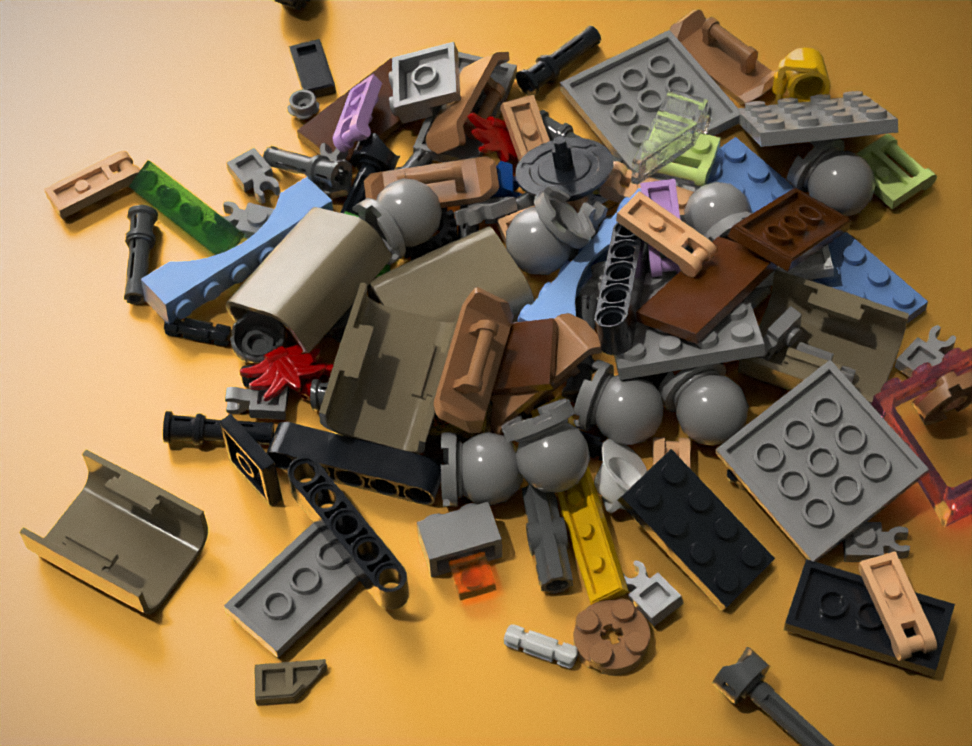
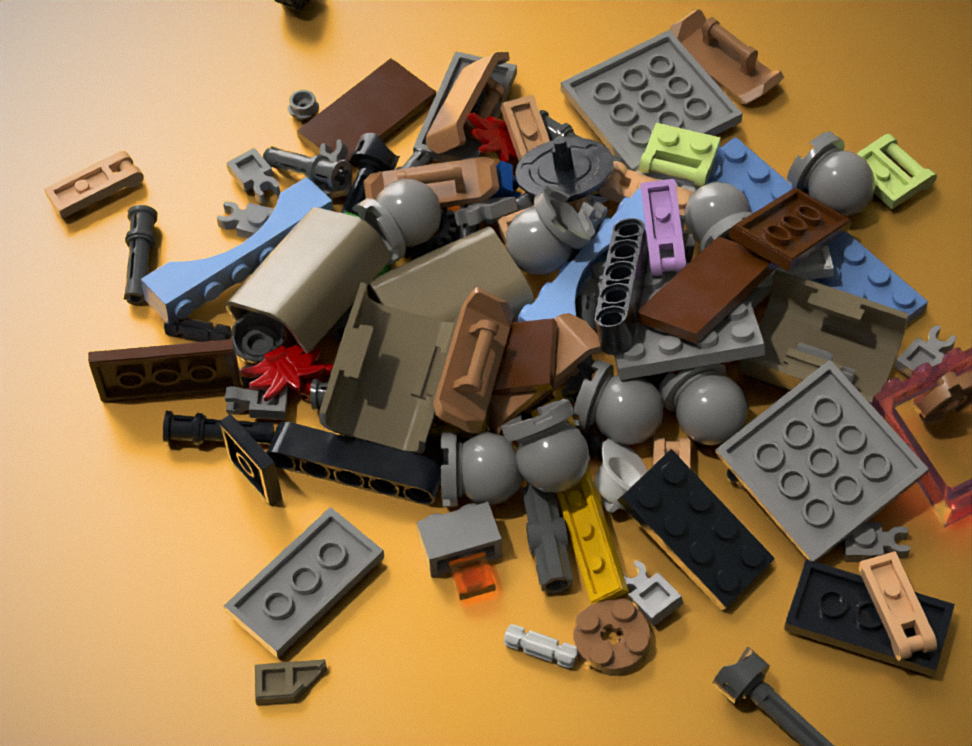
(124, 536): dark tan piece -> none
(165, 370): none -> reddish brown tile
(186, 209): clear green plate -> none
(312, 68): black tile -> none
(350, 547): black beam -> none
(357, 114): lavender plate -> none
(424, 81): light grey plate -> none
(548, 67): black pin -> none
(666, 233): light nougat plate -> none
(671, 133): clear slope -> none
(783, 332): light grey plate -> none
(803, 74): yellow piece -> none
(815, 120): light grey plate -> none

